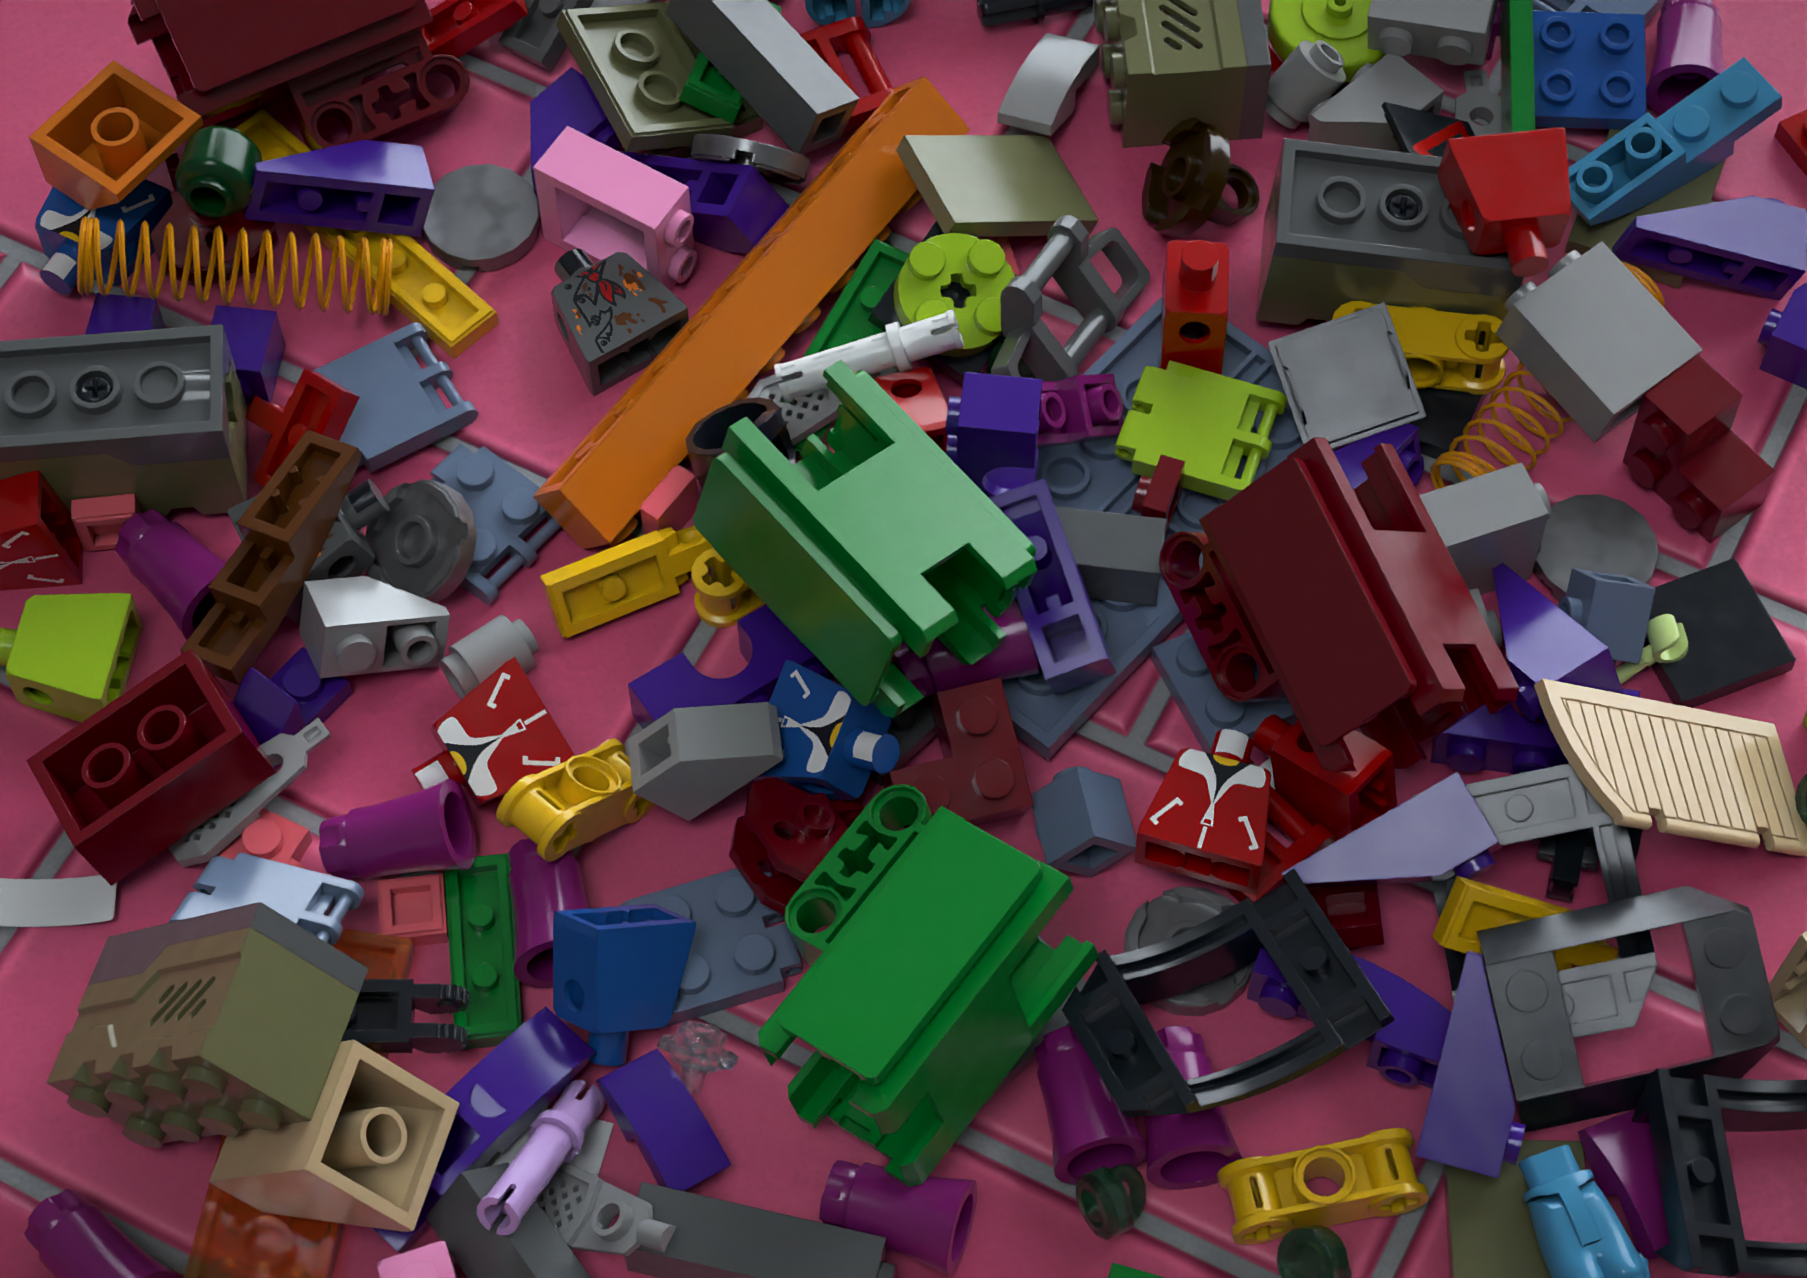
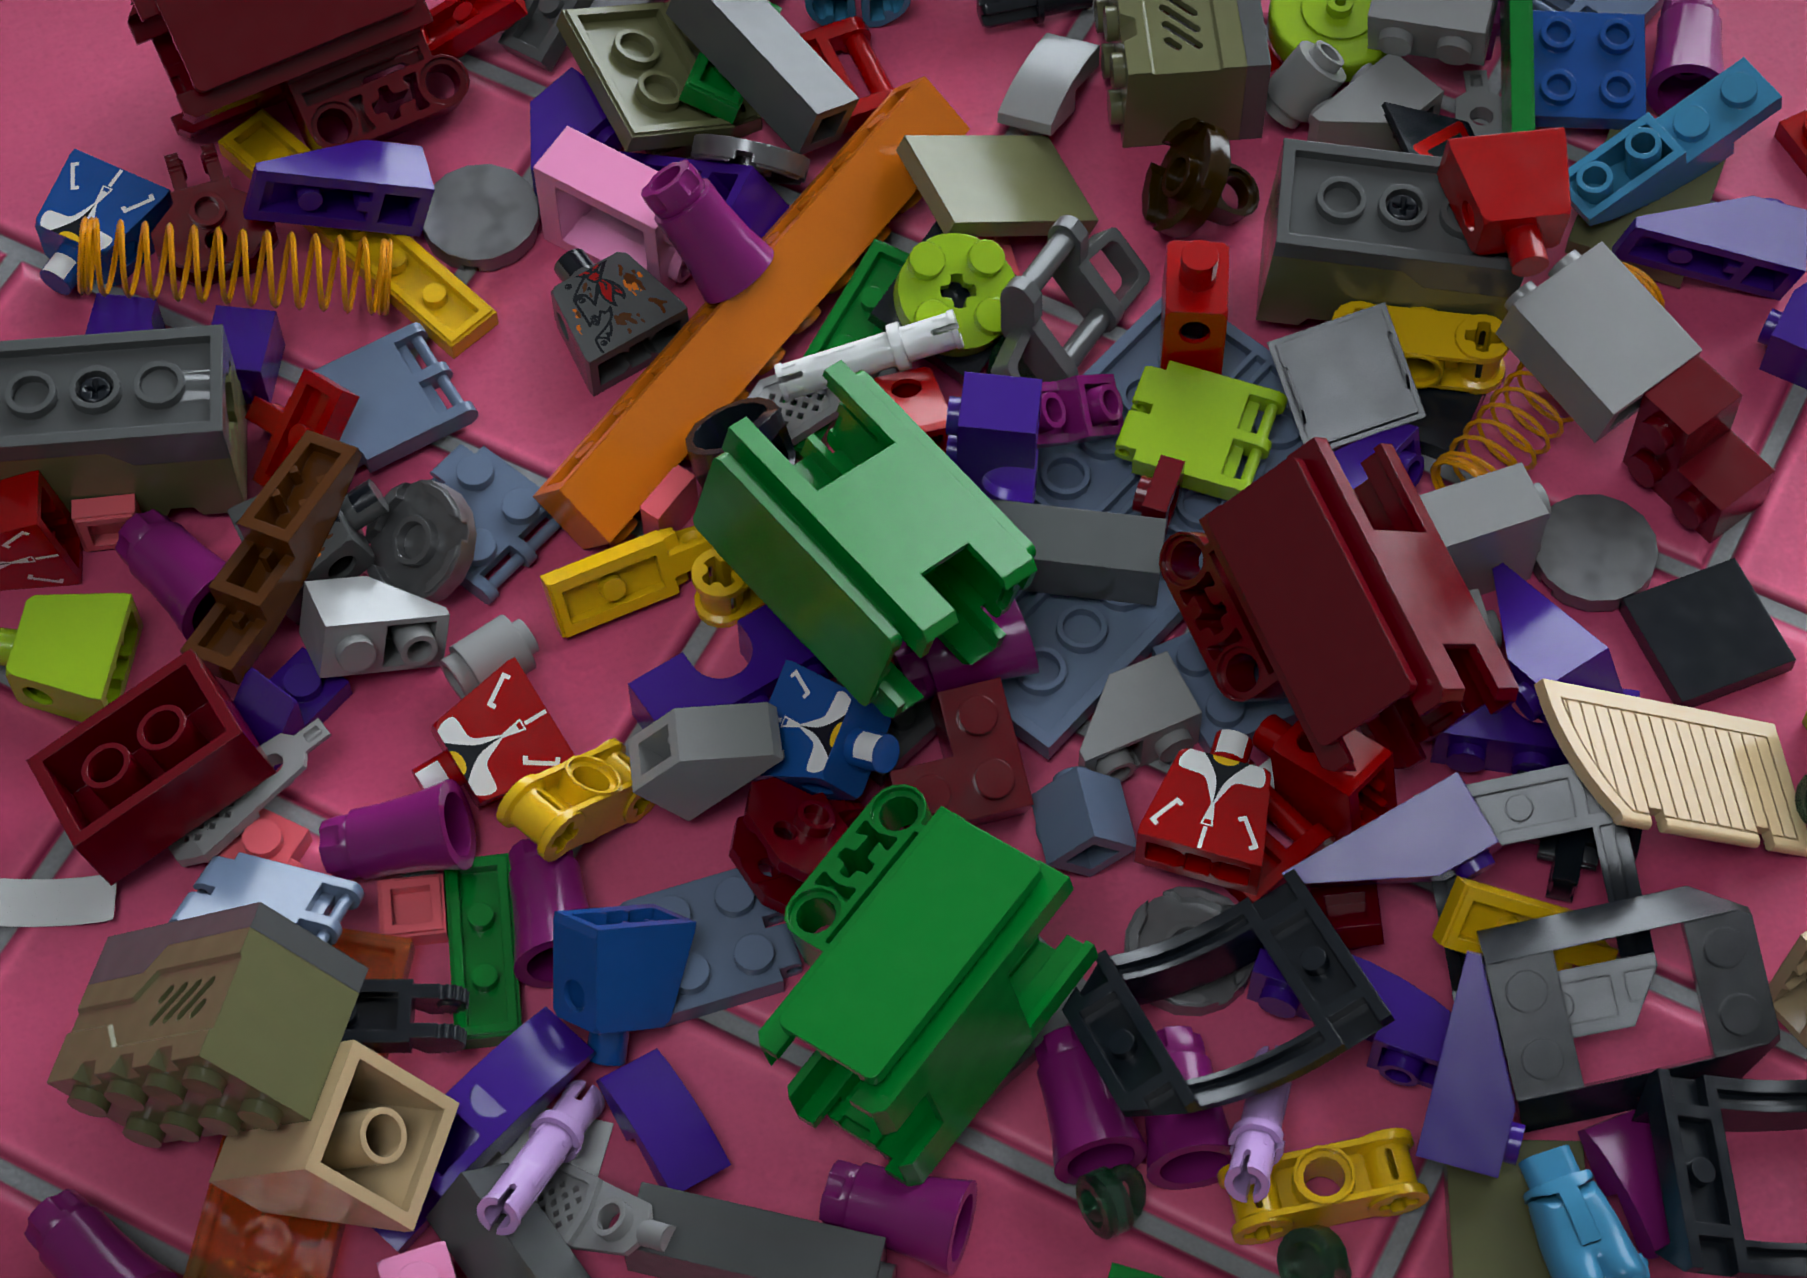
(110, 137): orange slope -> none
(217, 171): dark green head -> none
(698, 1051): clear plant -> none
(706, 232): none -> magenta plant
(1056, 601): dark purple slope -> none
(1141, 719): none -> light grey slope
(1257, 1142): none -> lavender pin
(1611, 609): sand blue brick -> none
(1667, 645): yellowish green hand -> none

